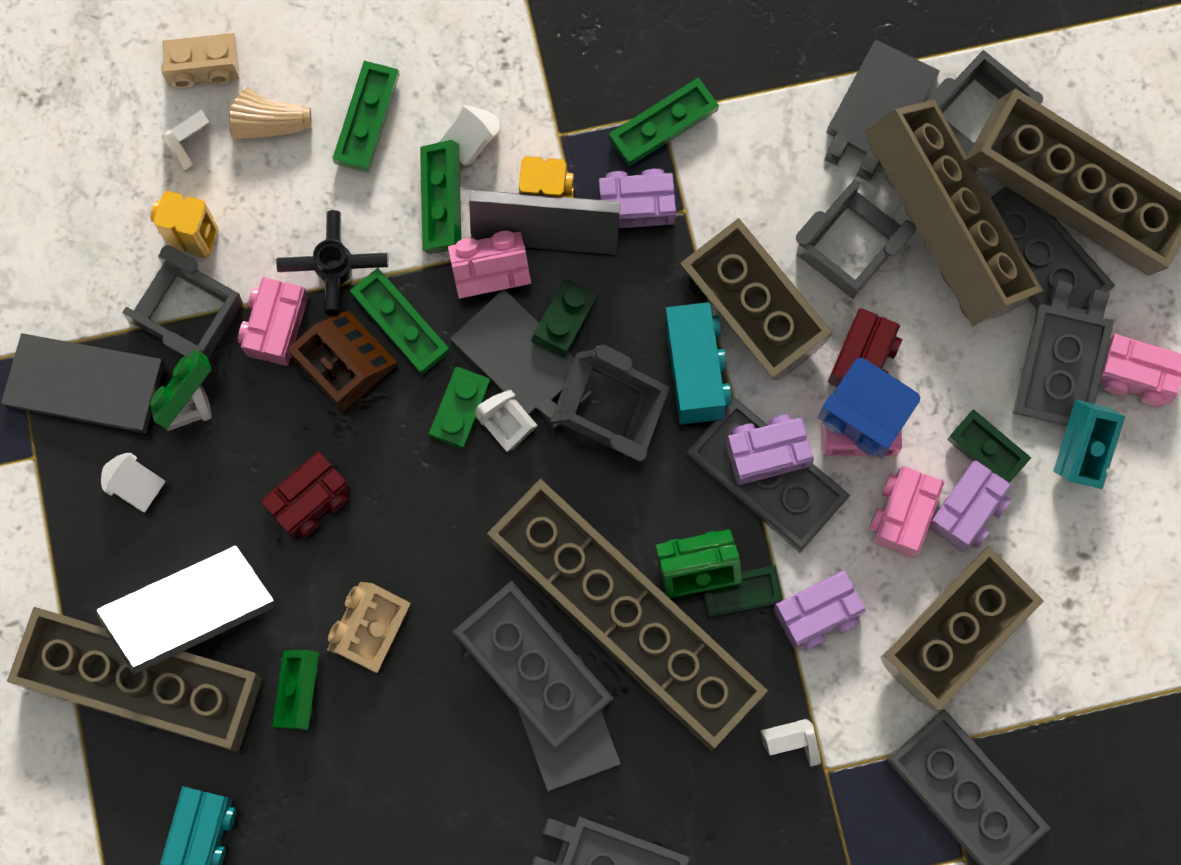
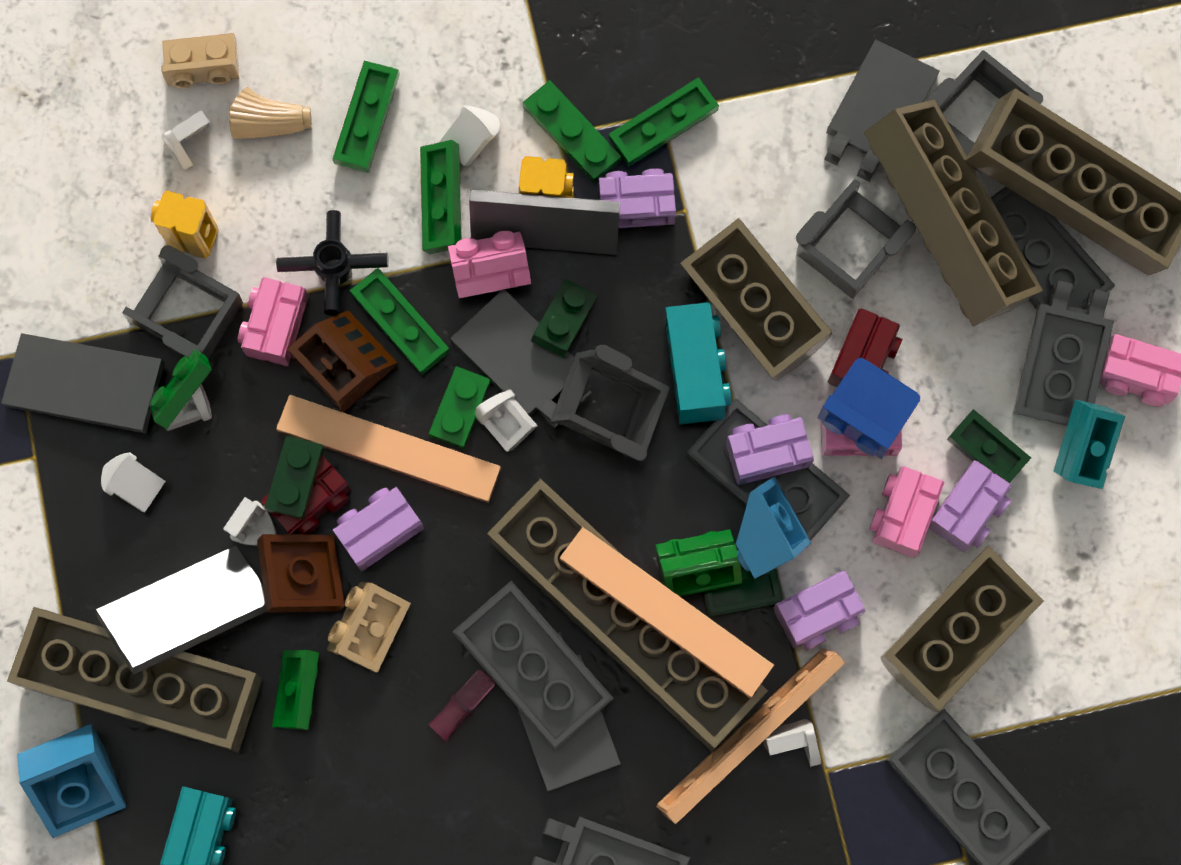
(70, 781): none -> dark azure slope
(249, 523): none -> white tile
(294, 478): none -> dark green plate
(300, 573): none -> reddish brown plate
(378, 527): none -> lavender brick
(389, 449): none -> light nougat tile
(462, 704): none -> clear pink axle
(572, 131): none -> green plate
(666, 612): none -> light nougat tile
(750, 734): none -> light nougat tile
(769, 530): none -> dark azure slope

